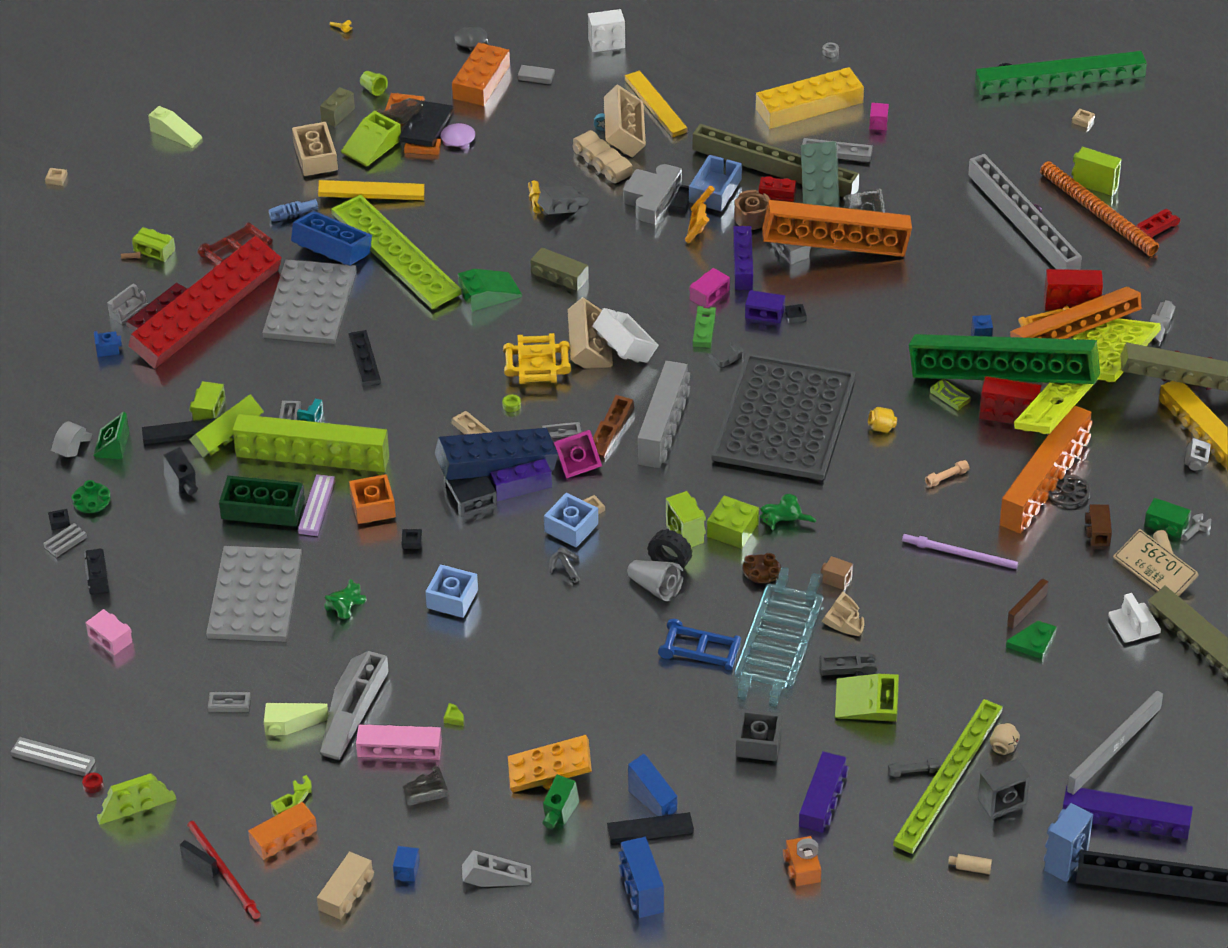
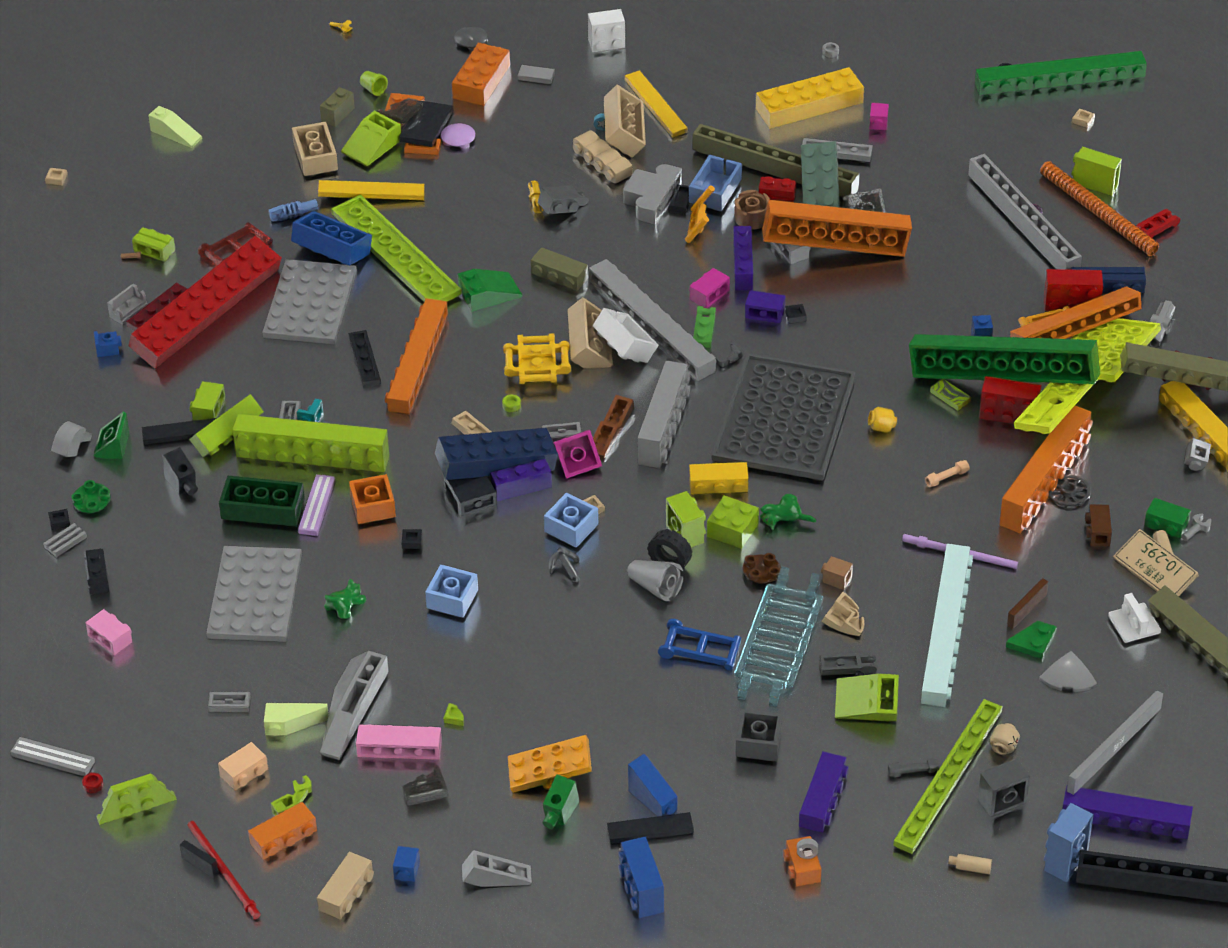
(243, 766): none -> light nougat brick
(416, 356): none -> orange brick
(652, 319): none -> light grey brick
(718, 478): none -> yellow brick
(945, 626): none -> light aqua brick
(1068, 673): none -> light grey brick
(1120, 277): none -> dark blue brick

